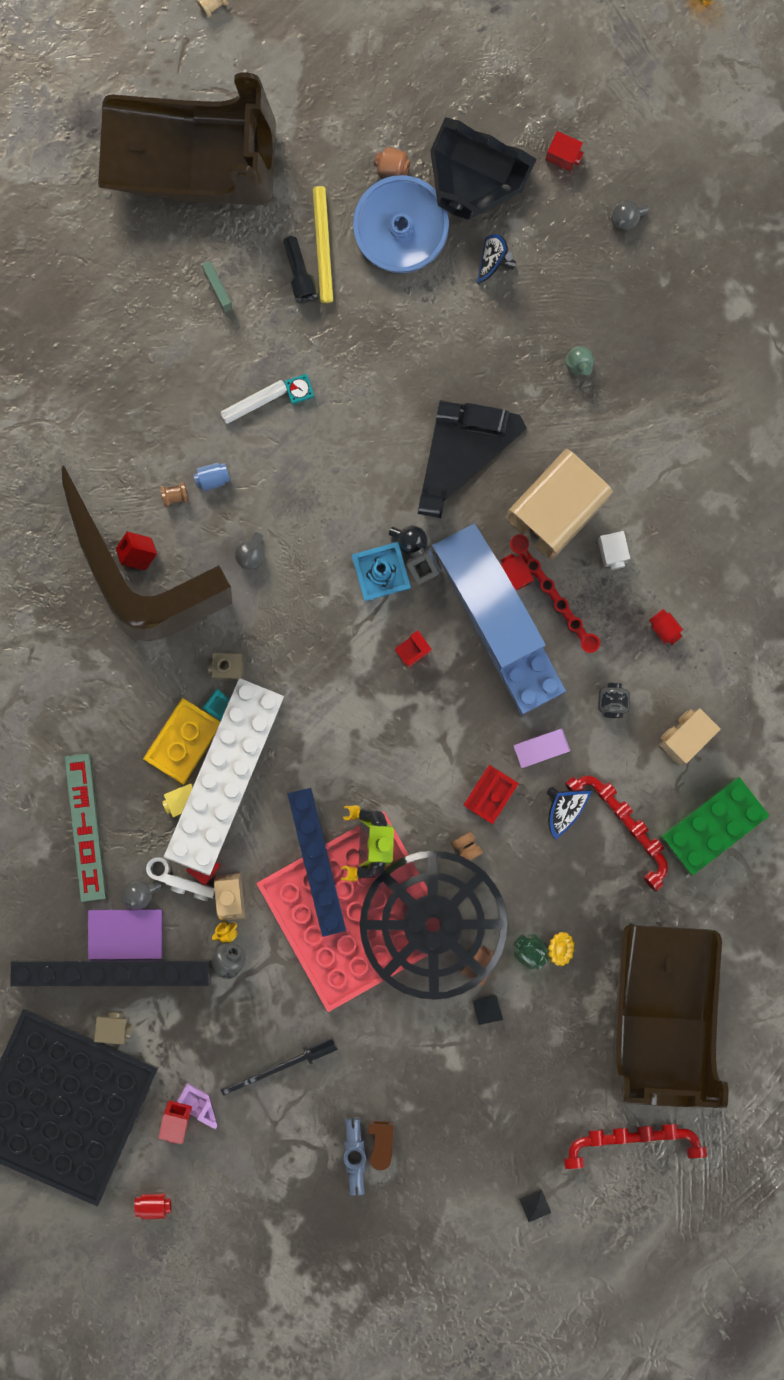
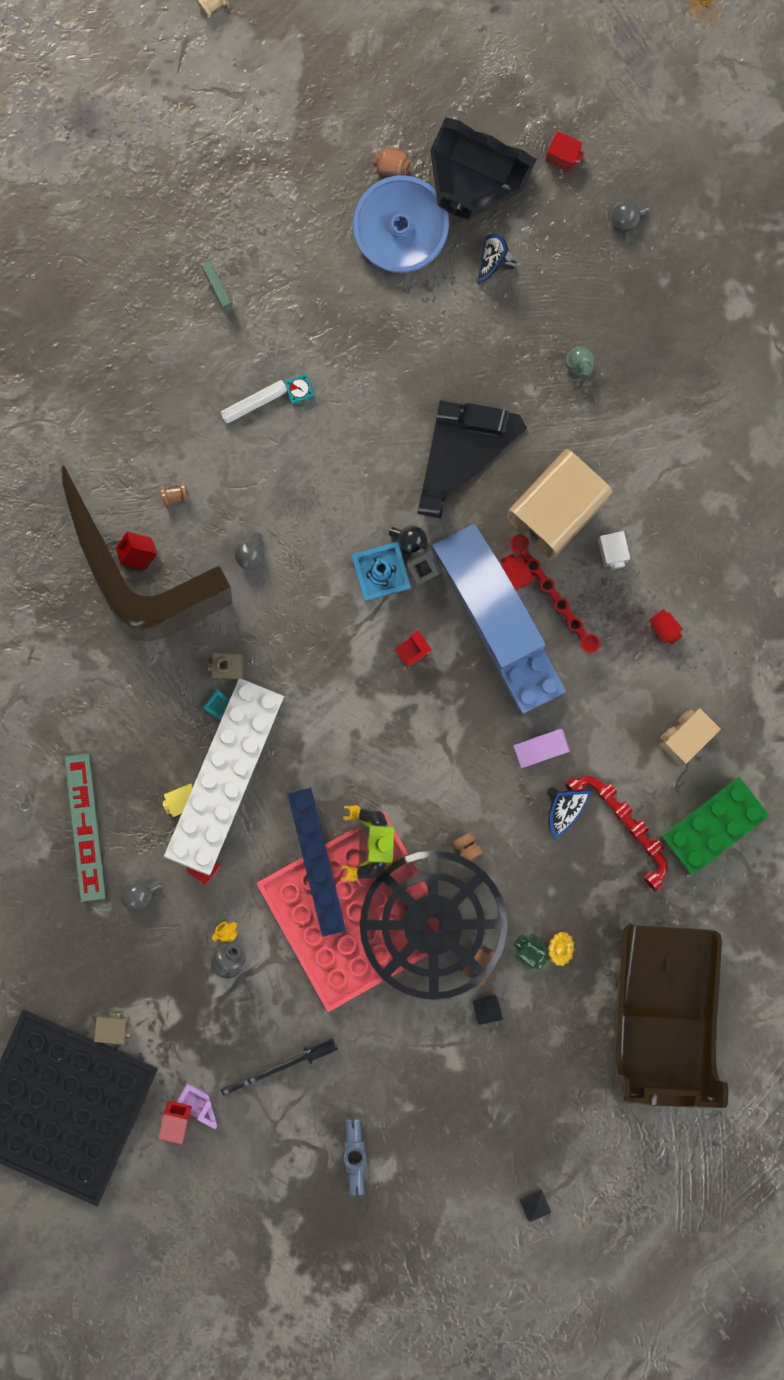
(111, 972): black brick -> none
(125, 934): medium lavender tile -> none
(152, 1206): red brick -> none
(180, 884): white plate -> none
(182, 741): yellow tile -> none
(191, 147): dark brown piece -> none
(211, 476): medium blue brick -> none
(229, 897): tan torso -> none
(302, 283): black piece -> none
(322, 242): light yellow axle -> none
(382, 1152): reddish brown leg -> none
(490, 794): red plate -> none
(614, 701): head -> none
(644, 1134): red bar -> none

